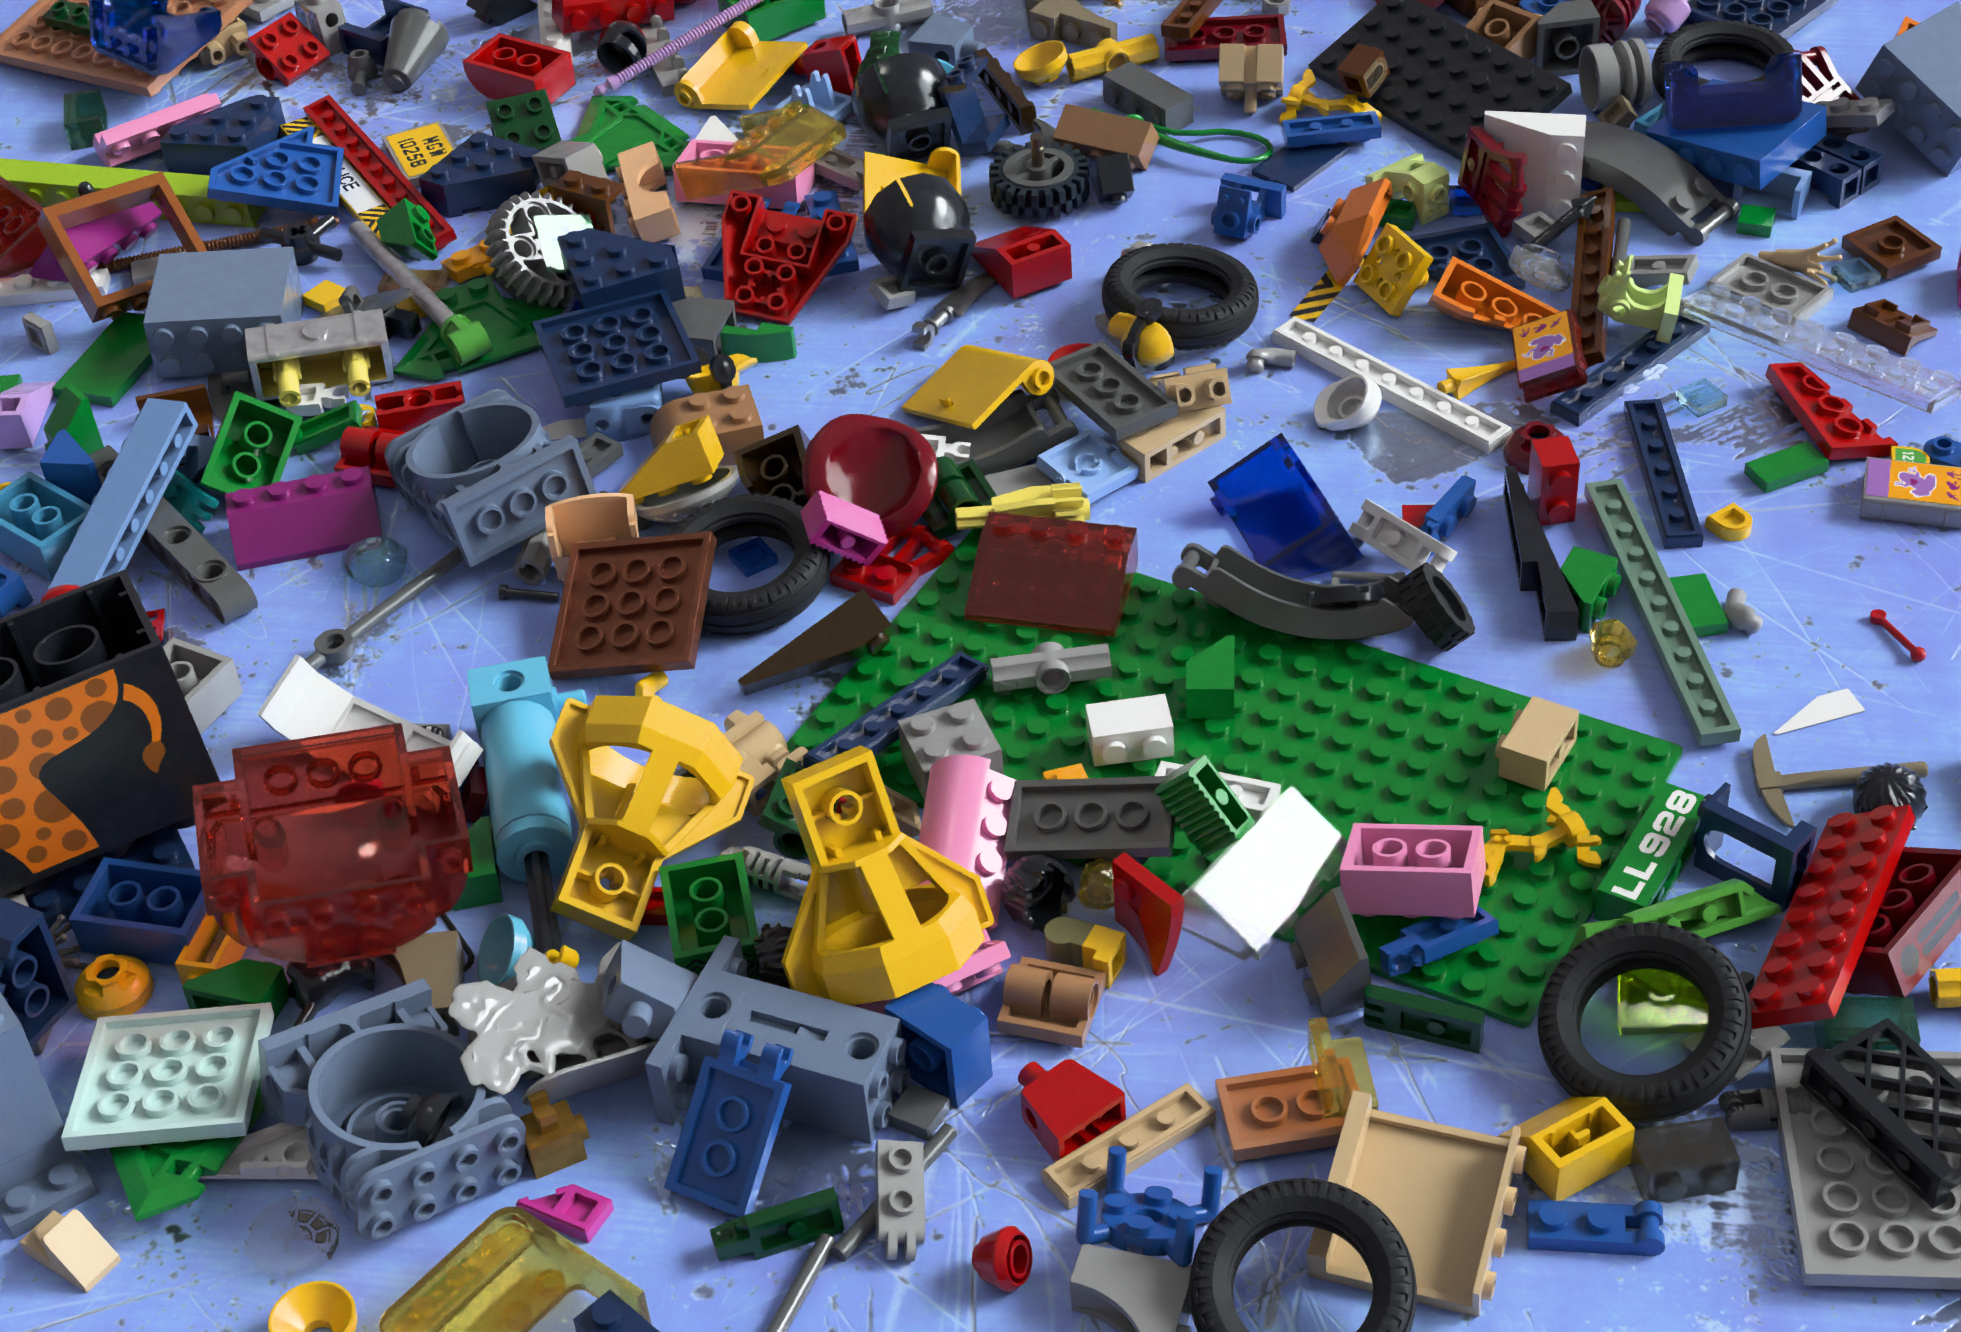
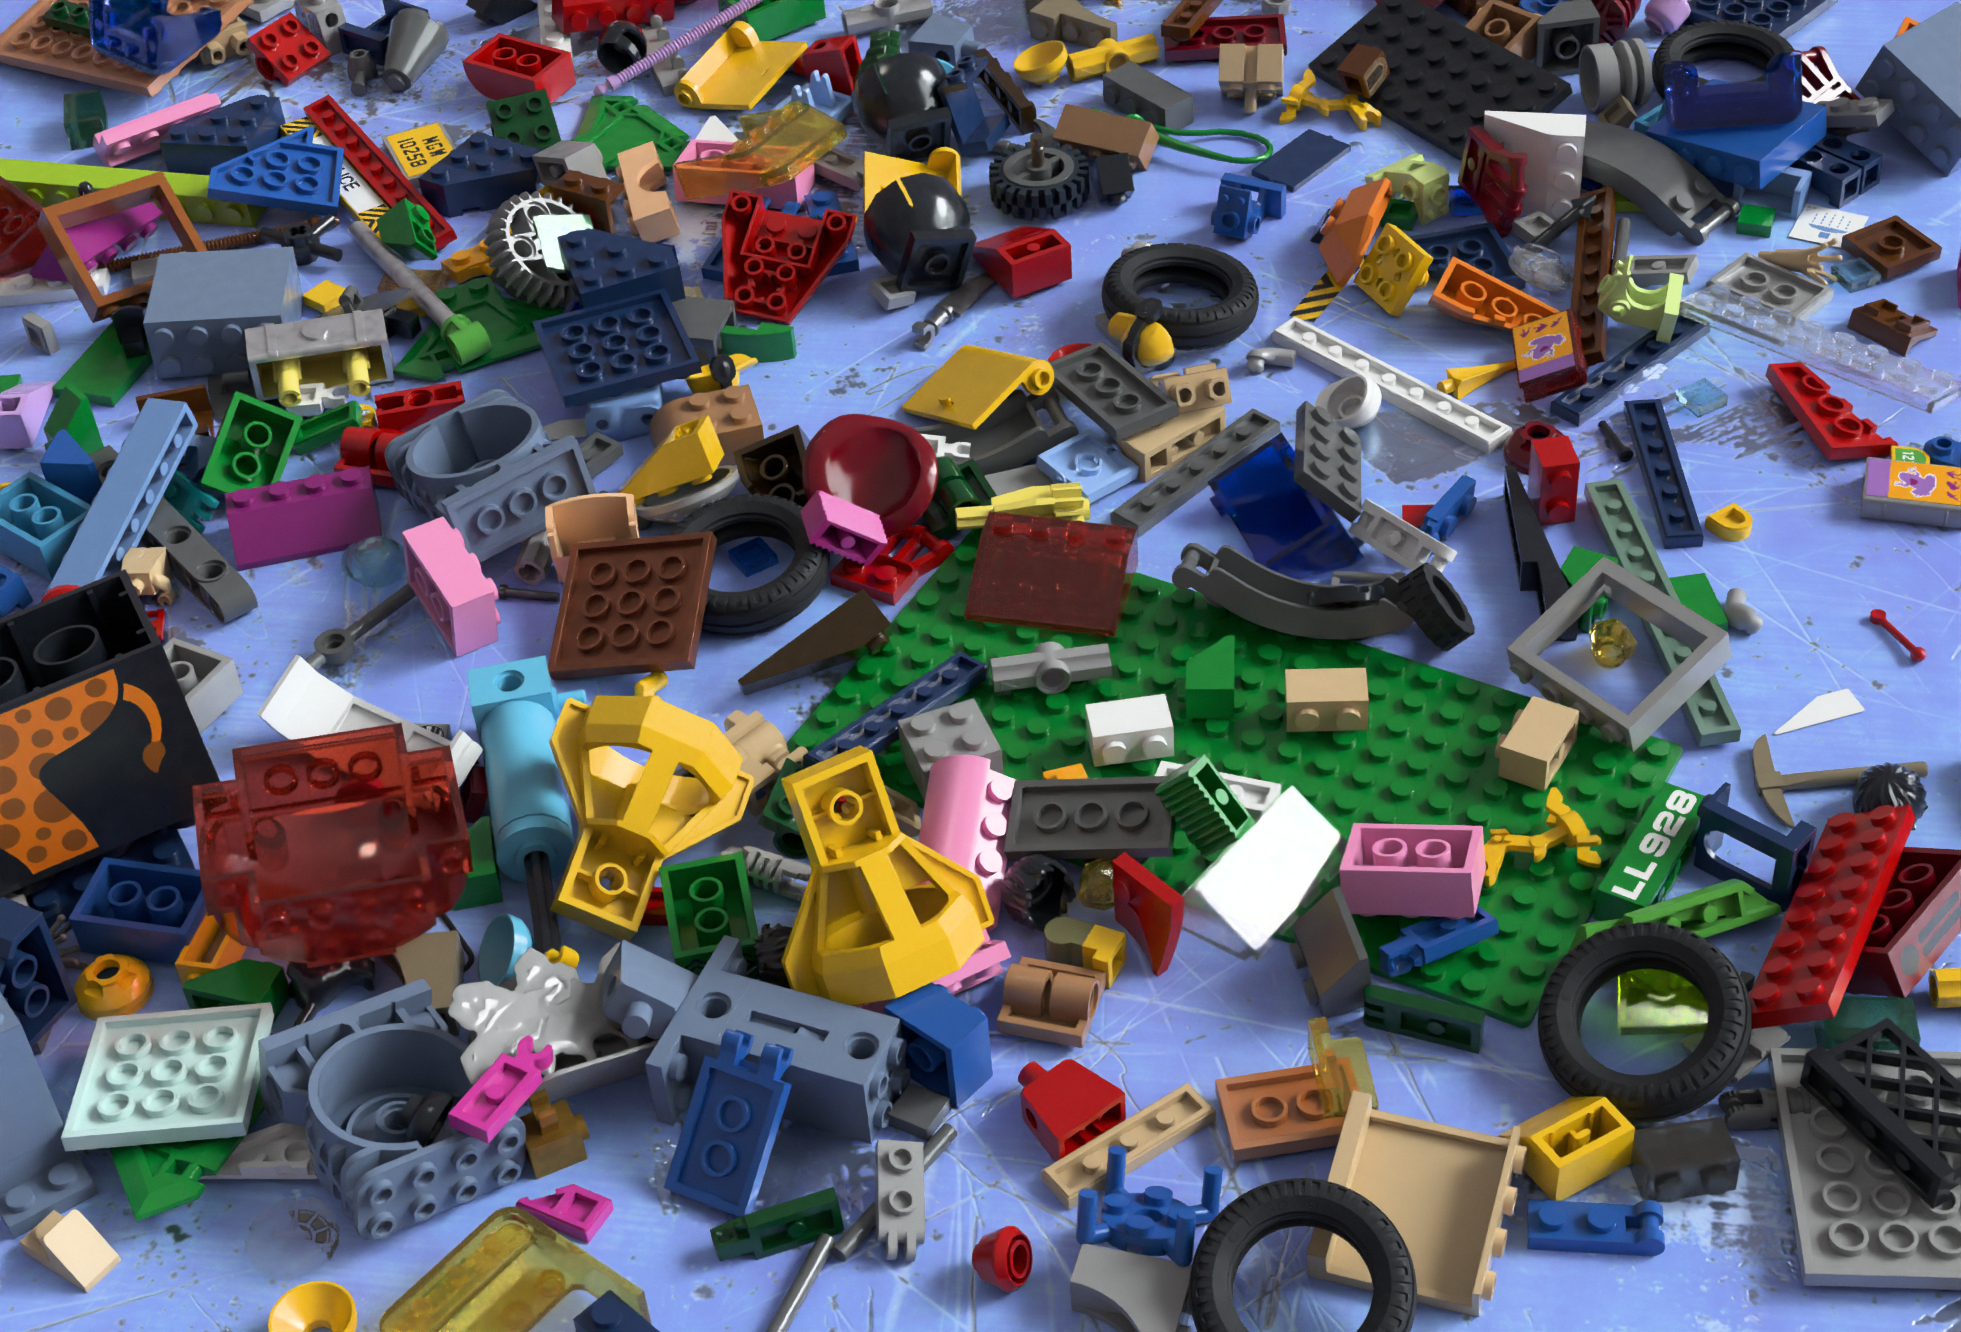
(130, 330): none -> black piece
(150, 572): none -> tan piece
(451, 586): none -> bright pink brick
(501, 1091): none -> dark pink plate
(1195, 471): none -> dark grey tile
(1326, 699): none -> tan brick
(1328, 460): none -> dark grey plate
(1331, 129): blue plate -> none
(1624, 453): none -> black piece
(1707, 640): none -> light grey window
(1786, 467): green tile -> none
(1823, 224): none -> white sticker

